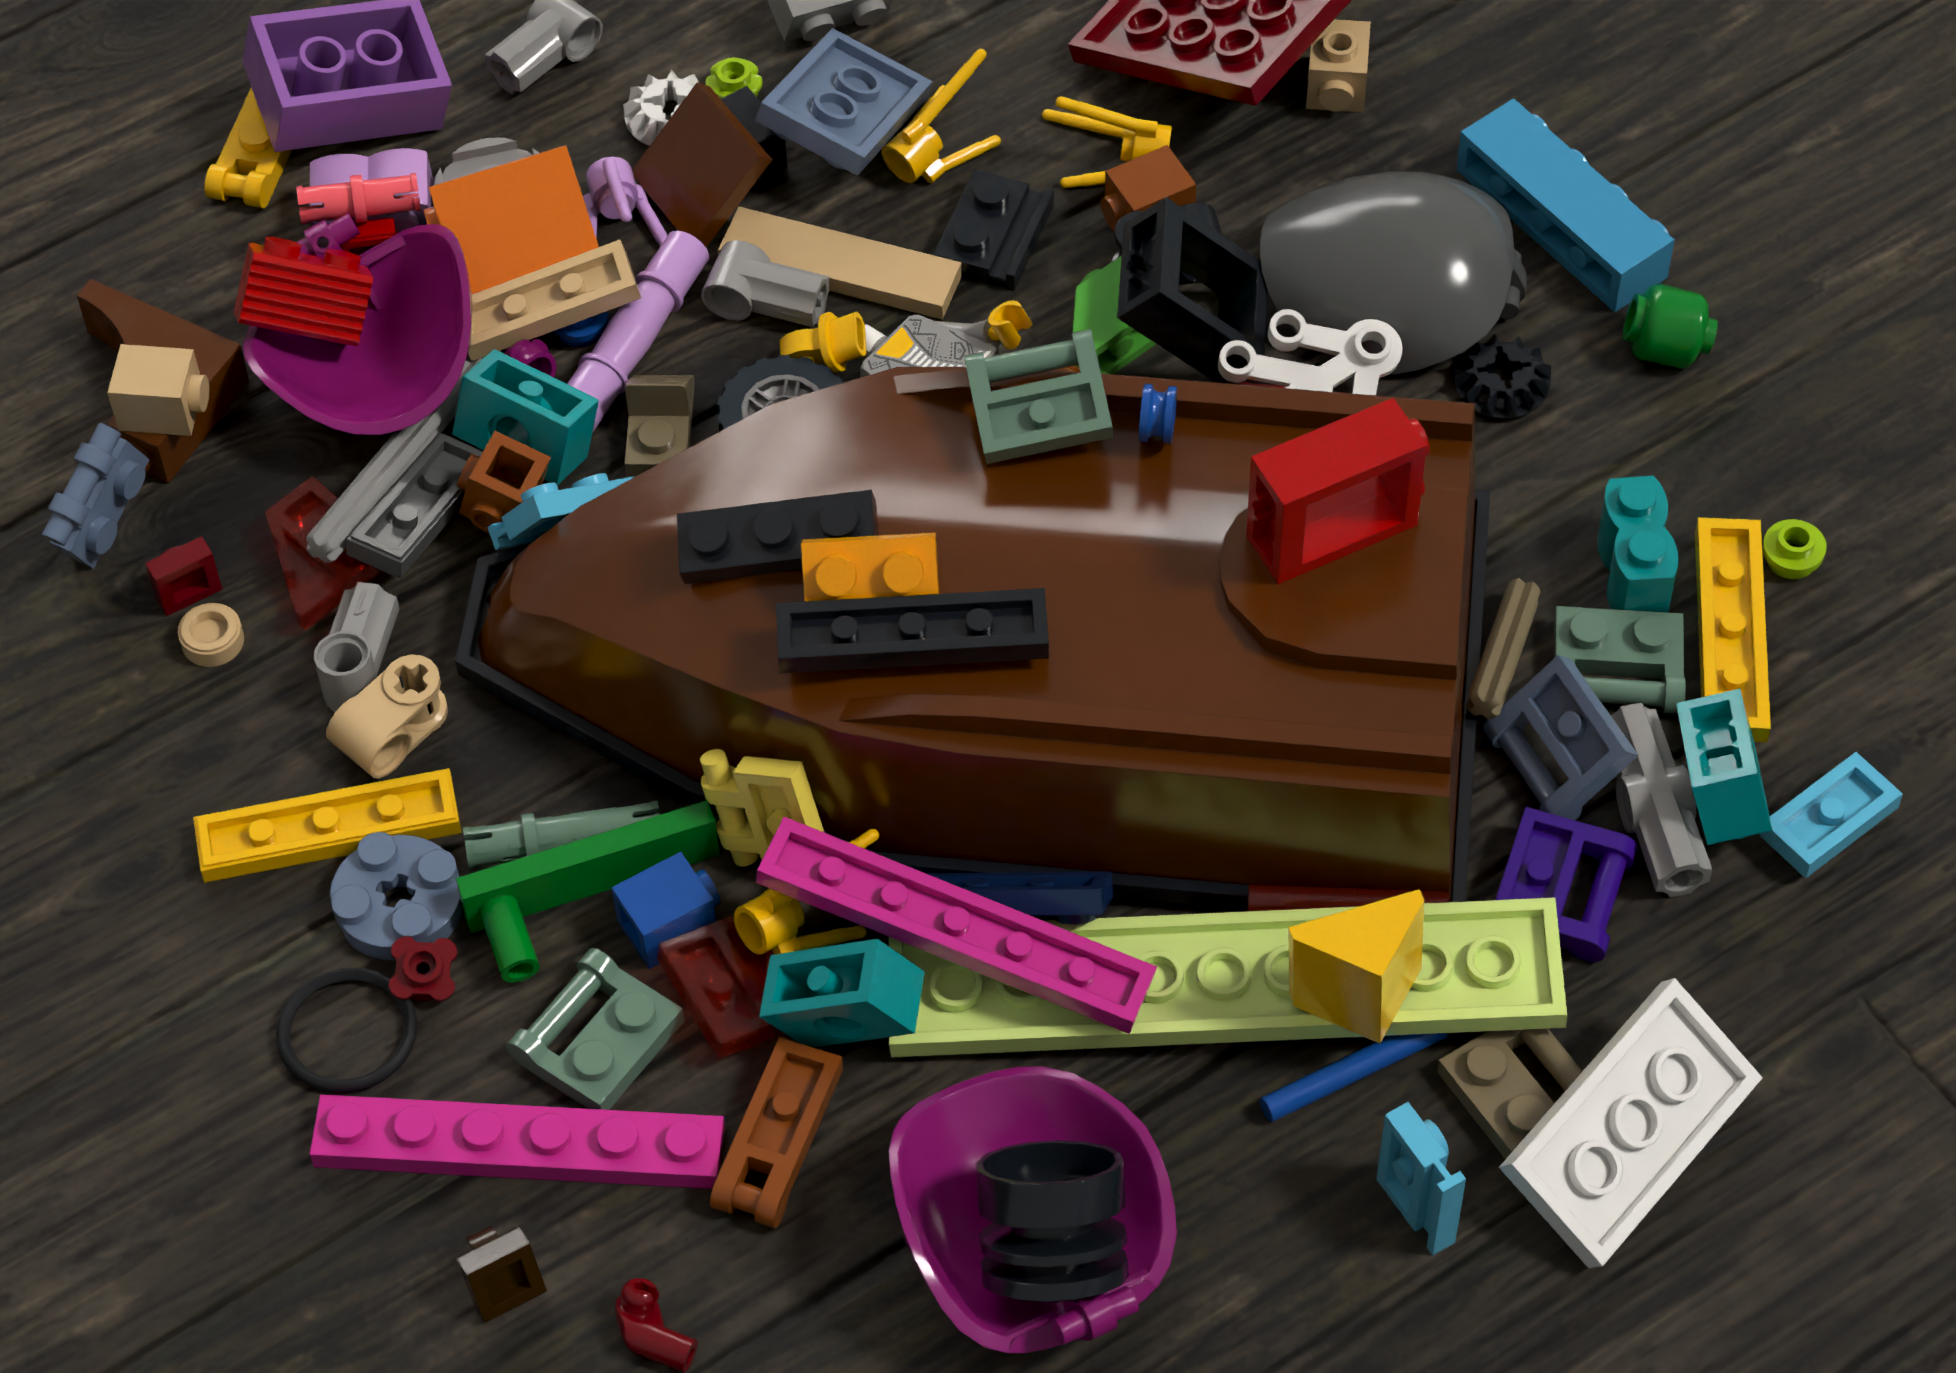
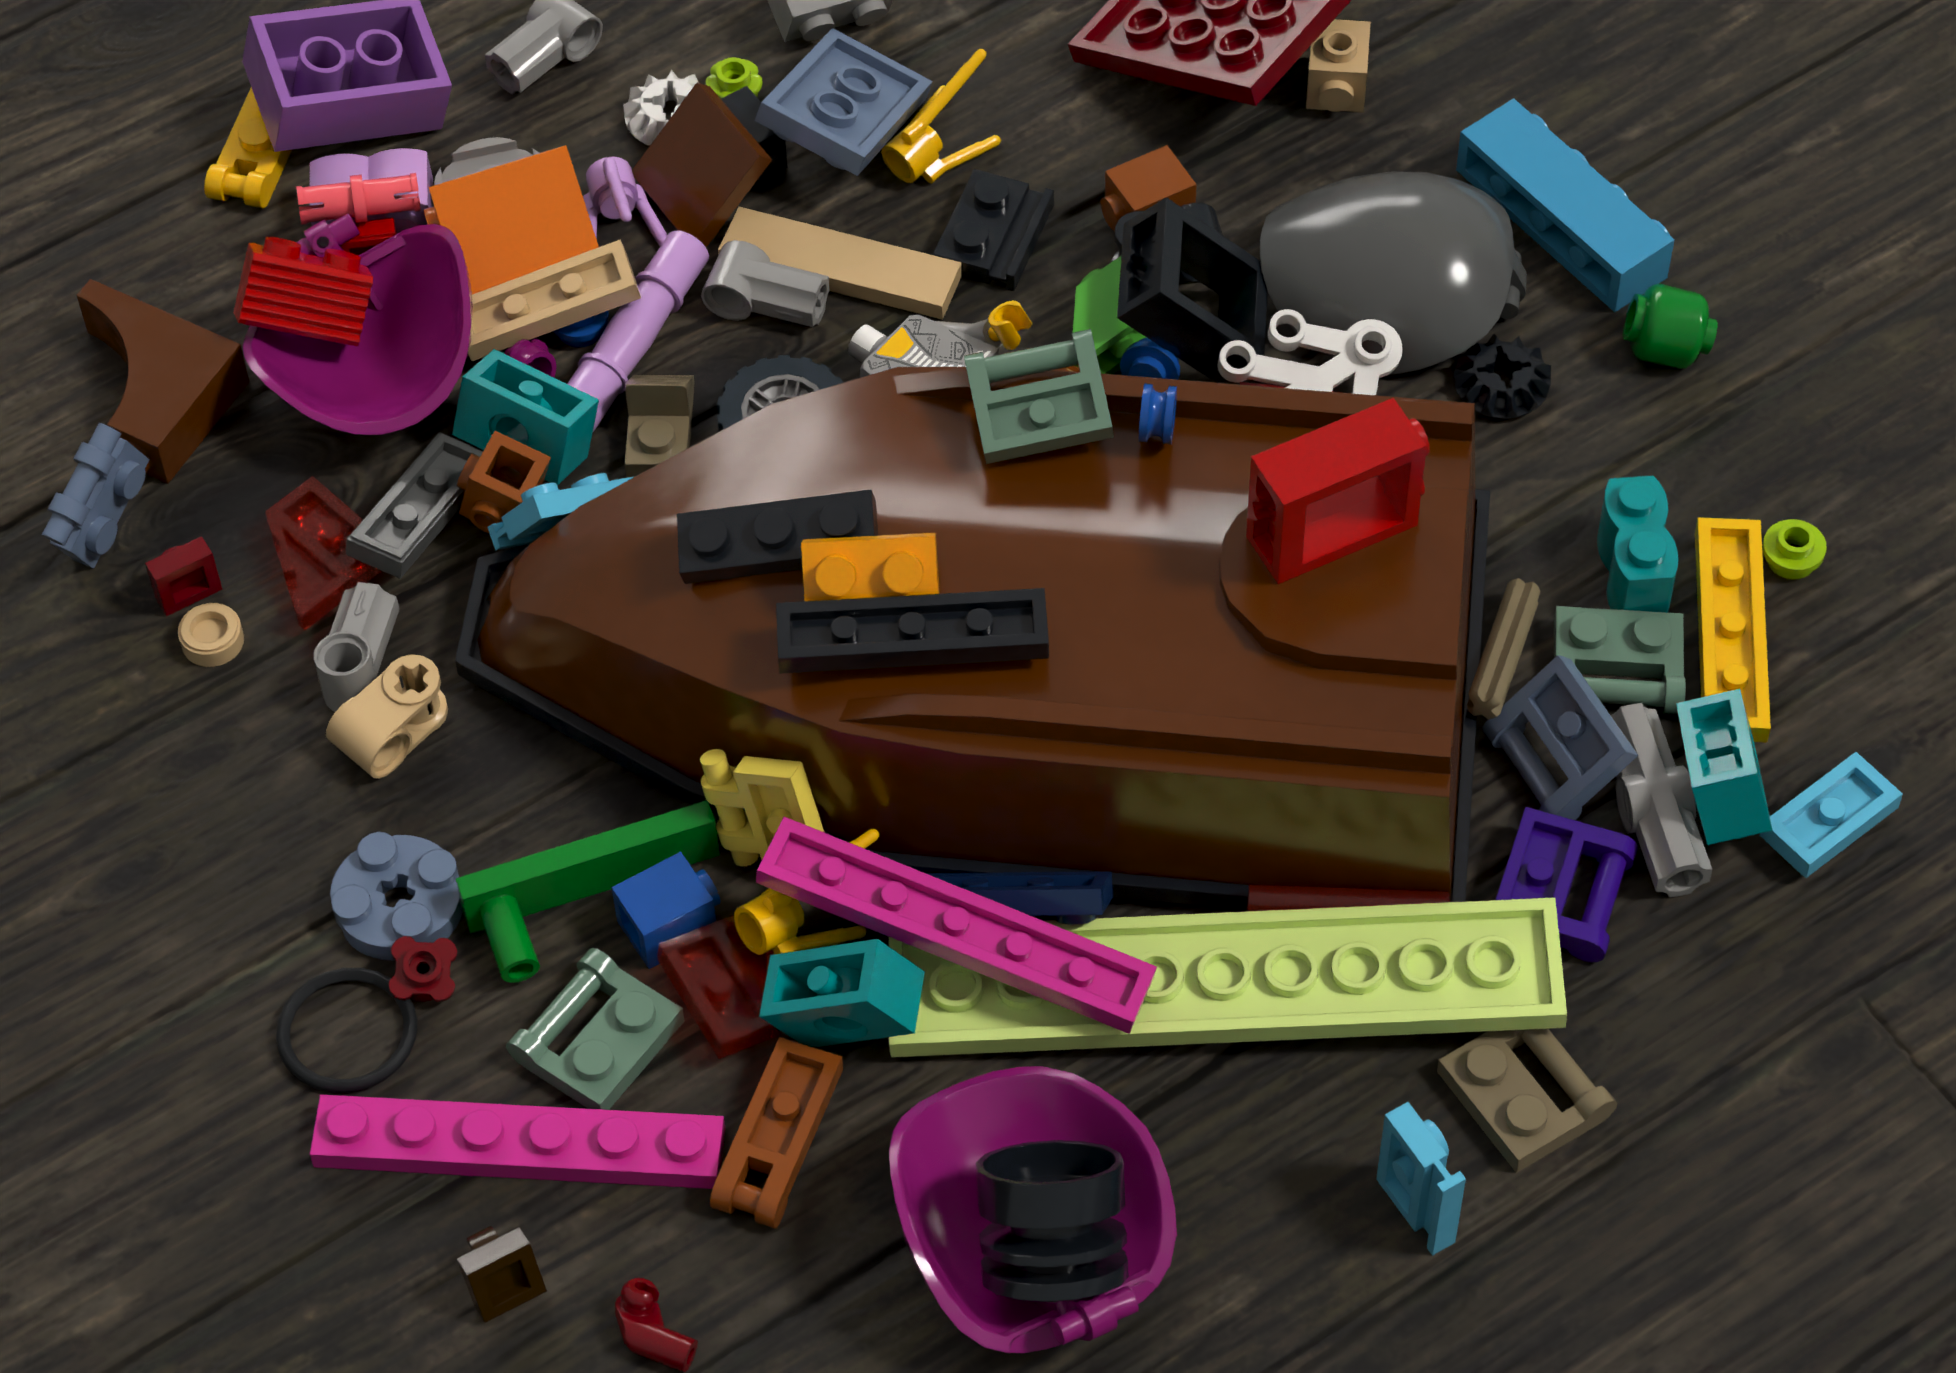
(157, 390): tan brick -> none
(324, 824): yellow tile -> none
(403, 447): light grey axle -> none
(533, 835): sand green pin -> none
(829, 344): yellow piece -> none
(1137, 134): yellow plant -> none
(1149, 360): none -> blue plate
(1343, 1073): blue bar -> none
(1358, 963): yellow slope -> none
(1631, 1123): white plate -> none

